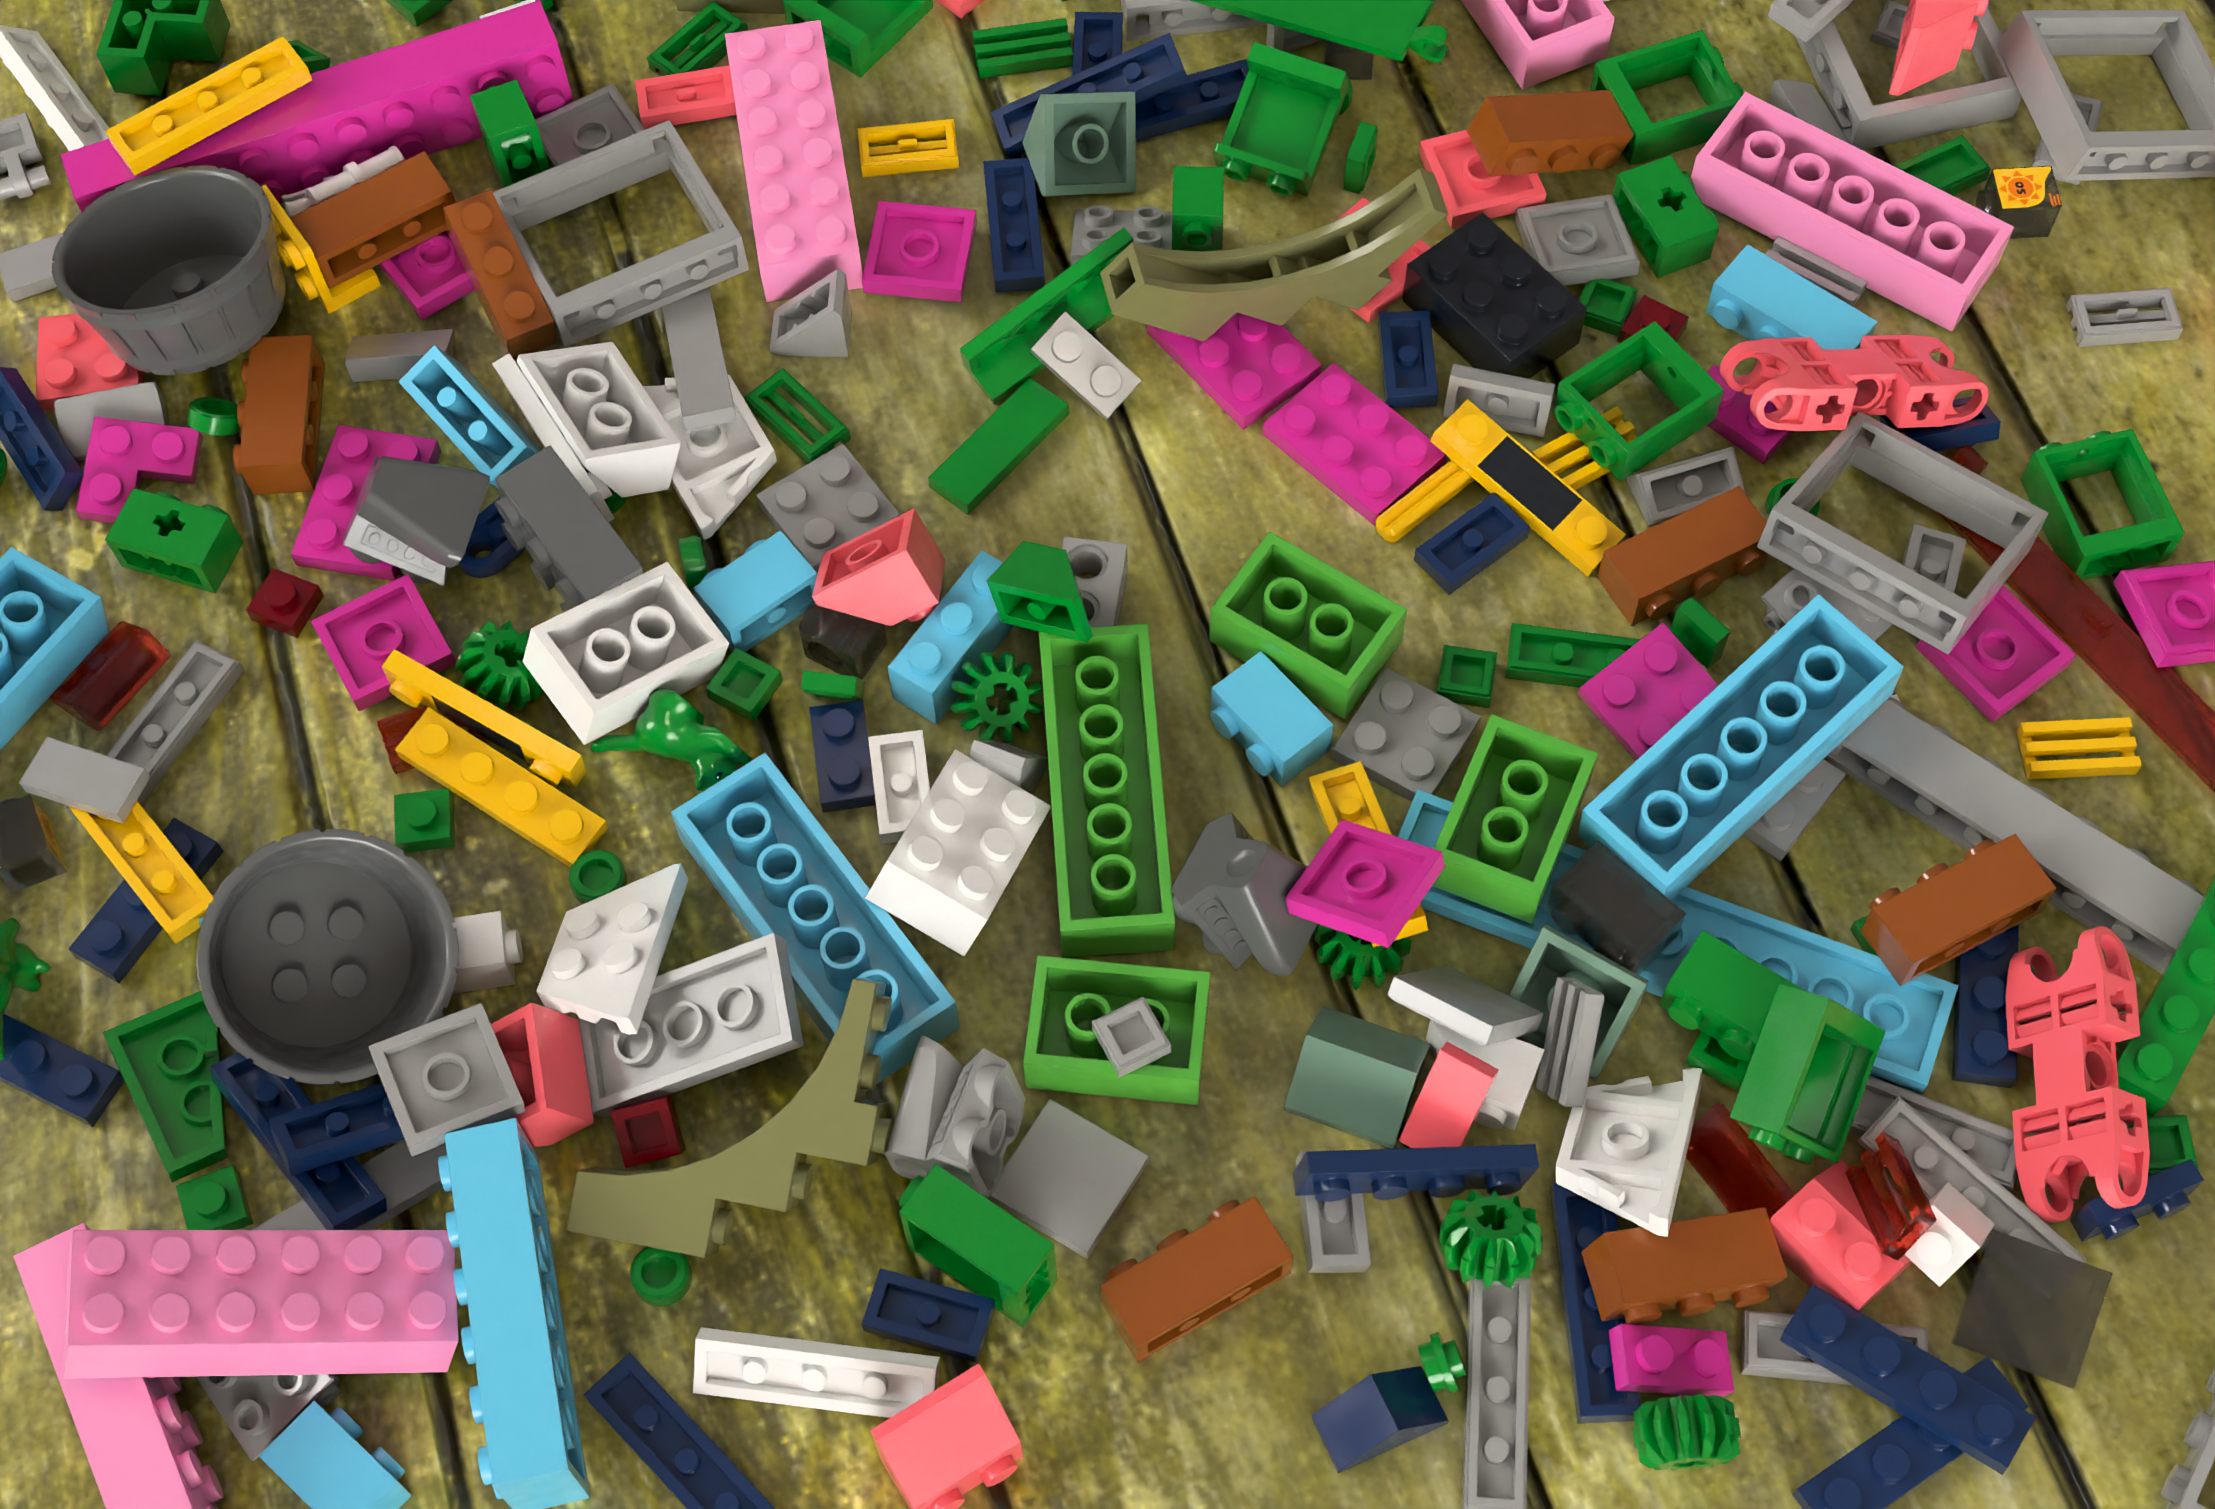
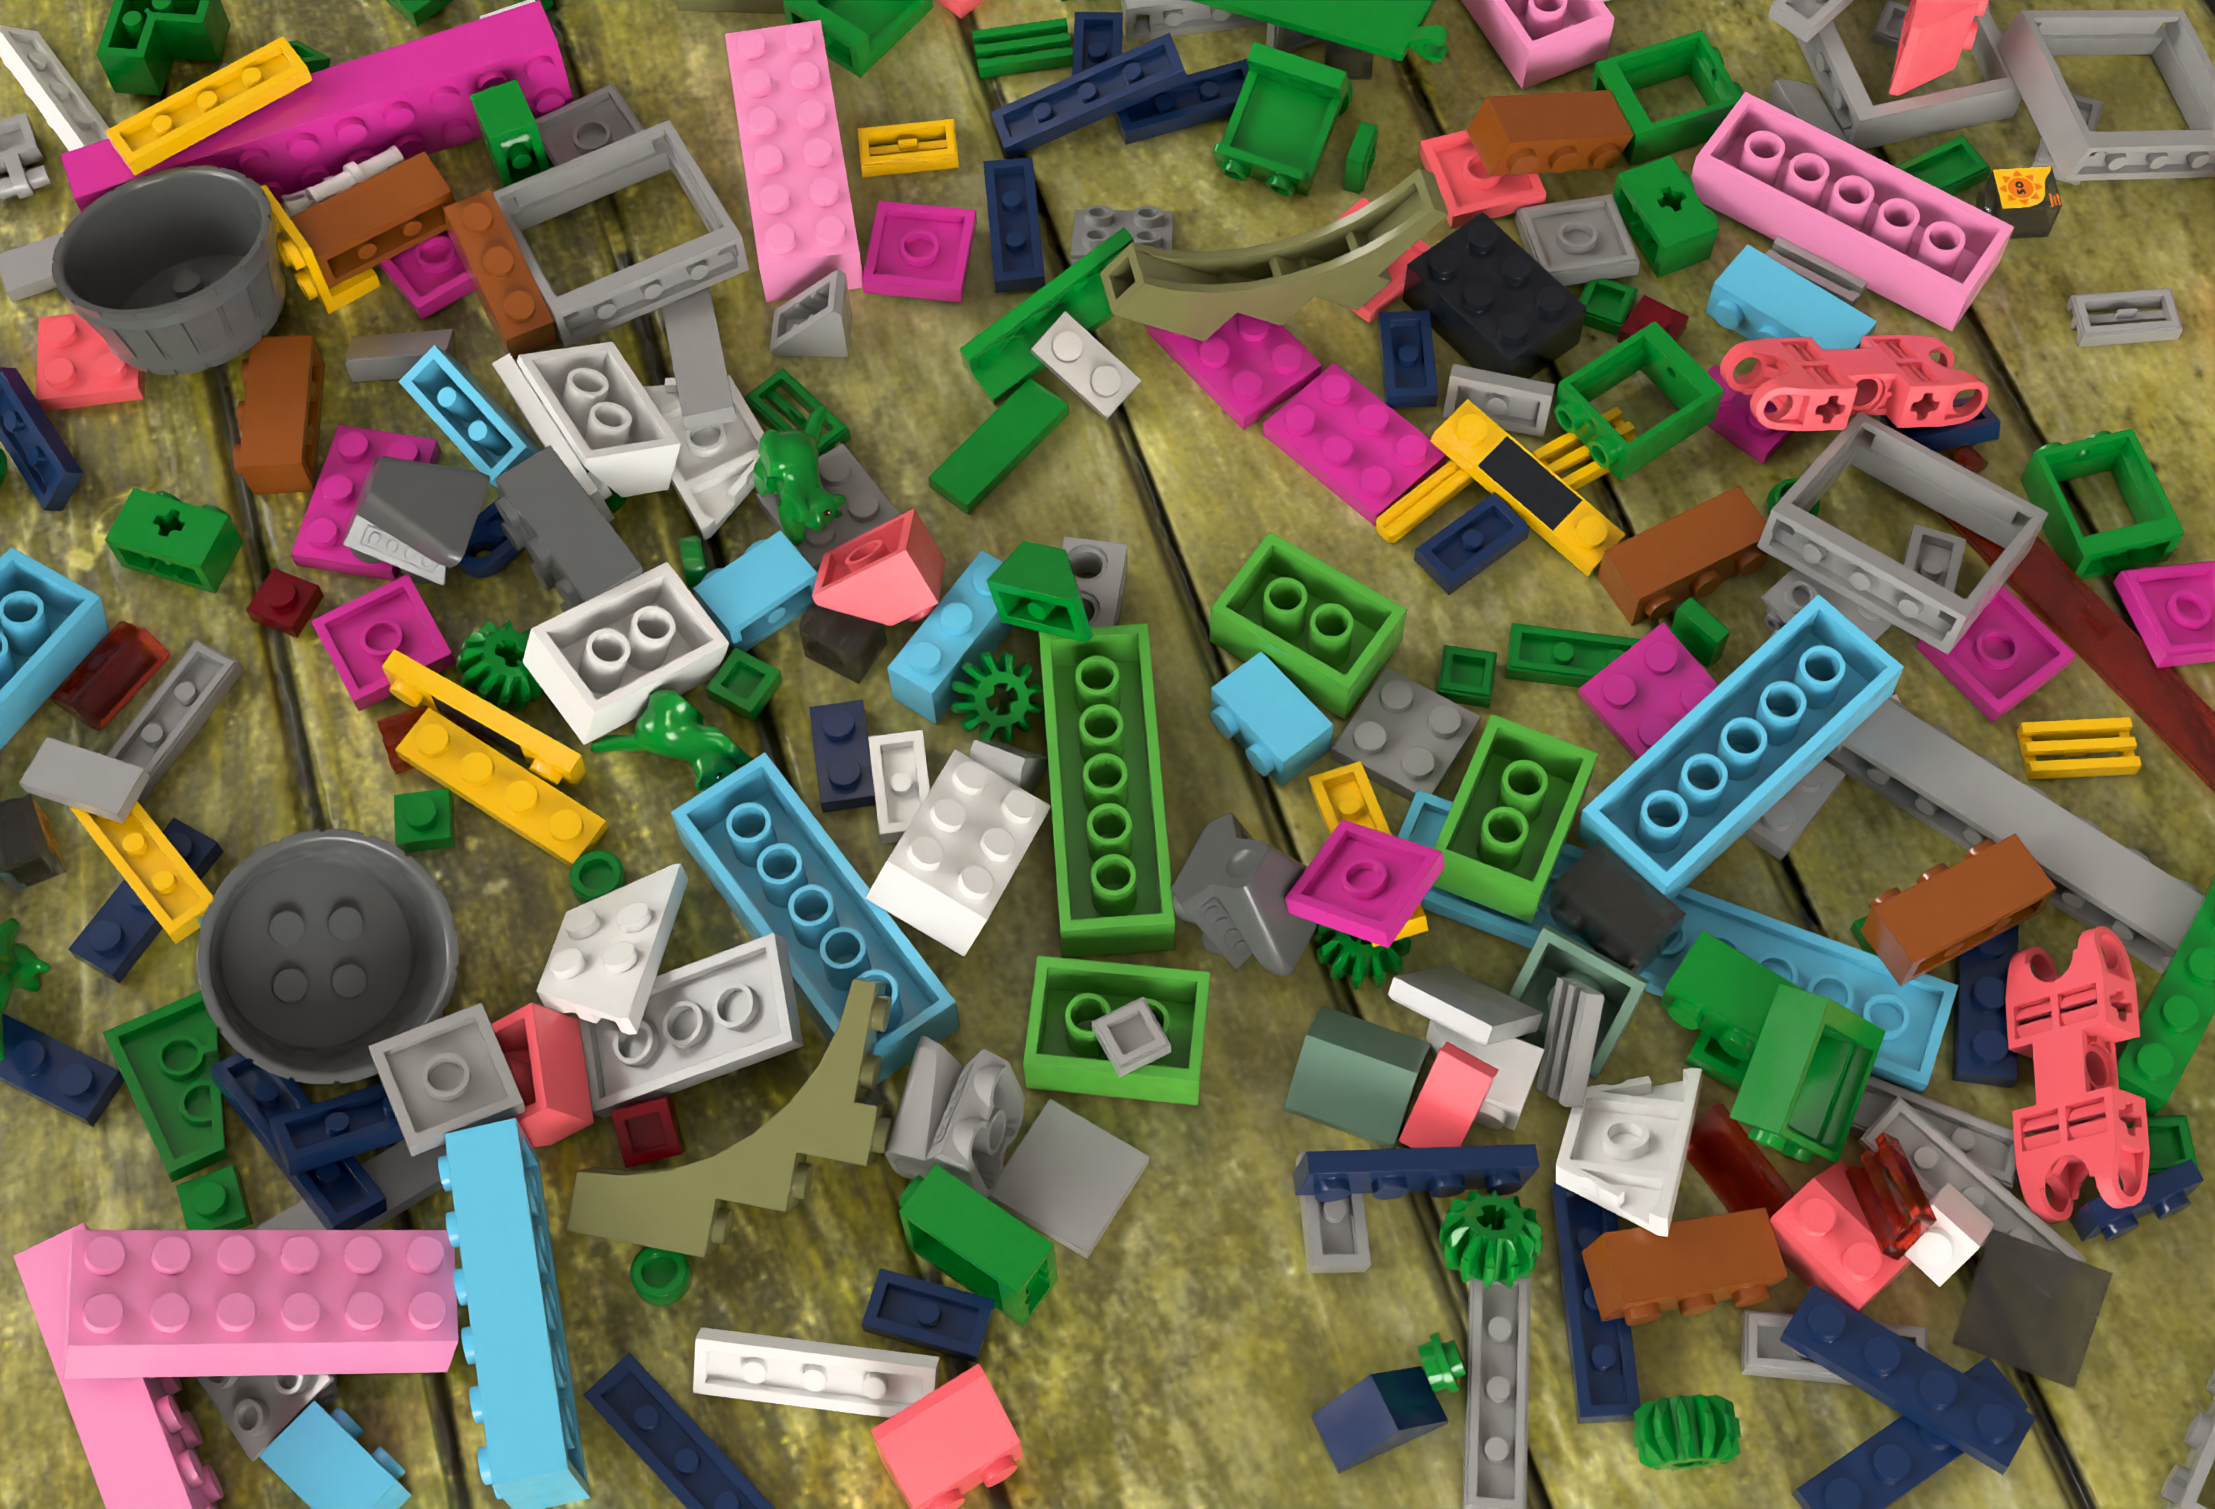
(124, 454): dark pink plate -> none
(133, 403): light grey slope -> none
(213, 416): green tile -> none
(486, 952): white brick -> none
(686, 97): coral plate -> none
(704, 49): green tile -> none
(790, 470): none -> green animal
(832, 686): green tile -> none
(1083, 143): sand green slope -> none
(1195, 1277): dark orange brick -> none
(1197, 208): green brick -> none
(1670, 1360): dark pink plate -> none
(1684, 484): light grey slope -> none

